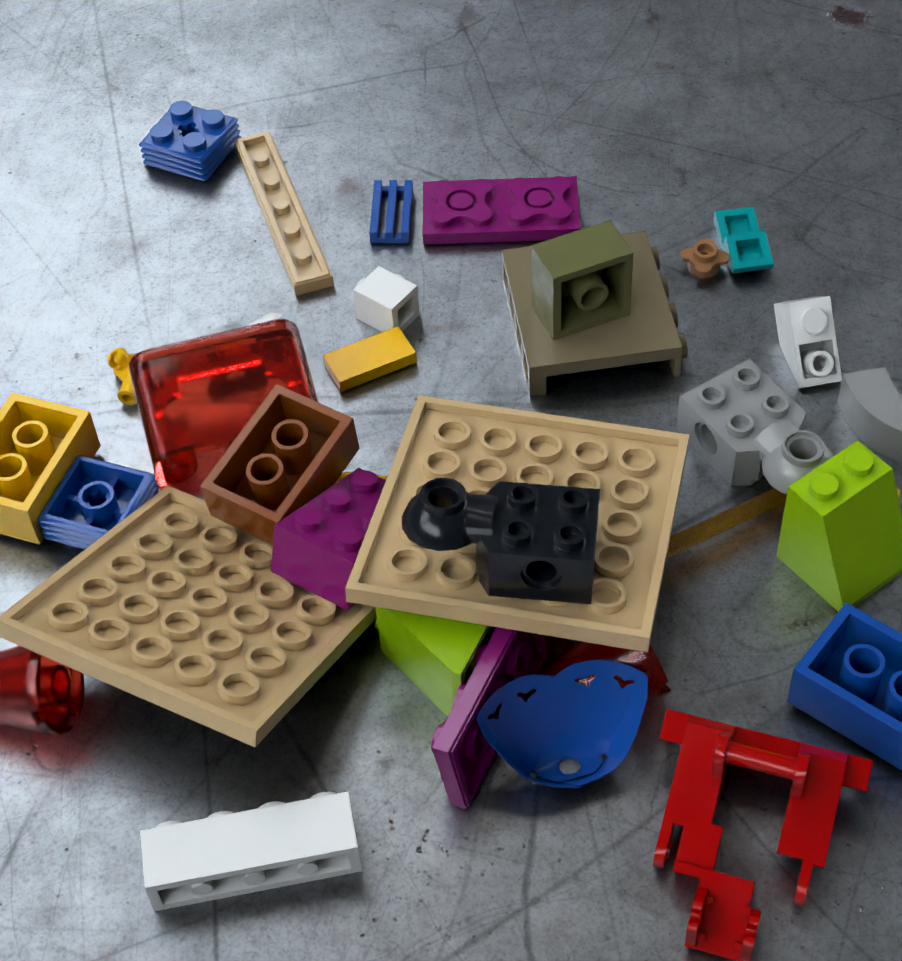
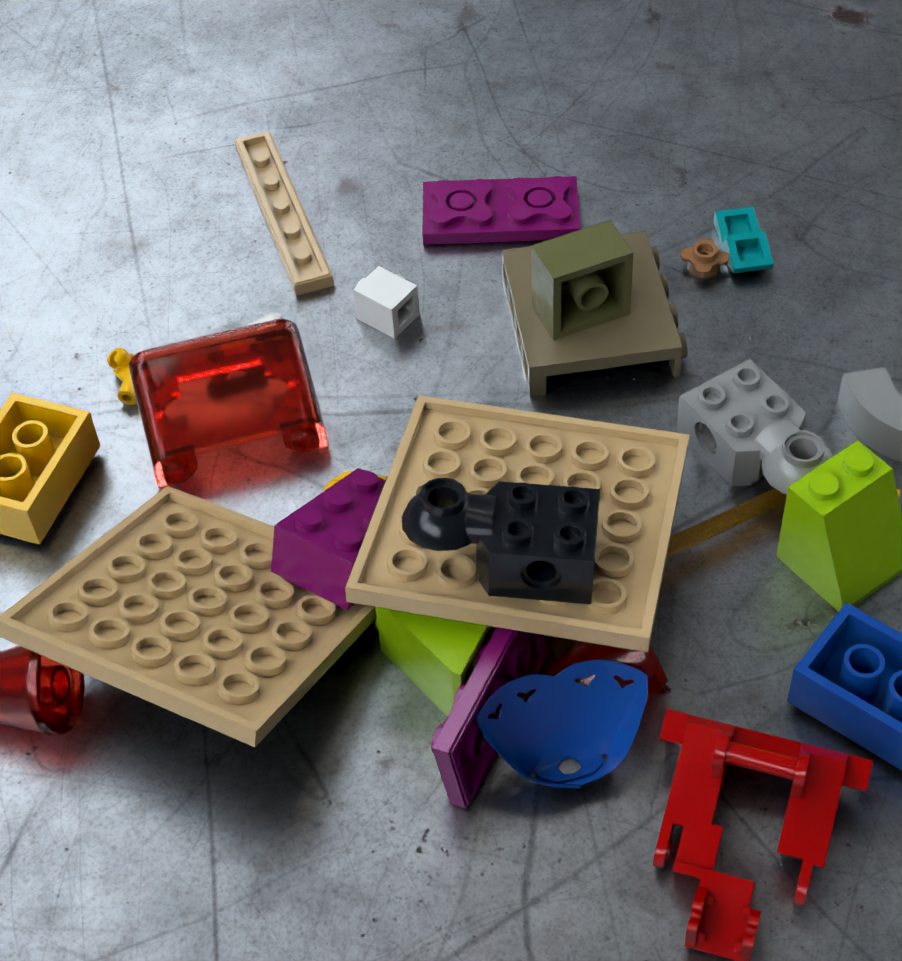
(93, 500): blue brick -> none
(190, 140): blue brick -> none
(249, 850): white brick -> none
(279, 462): dark orange brick -> none
(369, 358): yellow tile -> none
(392, 192): blue tile -> none
(809, 340): white slope -> none

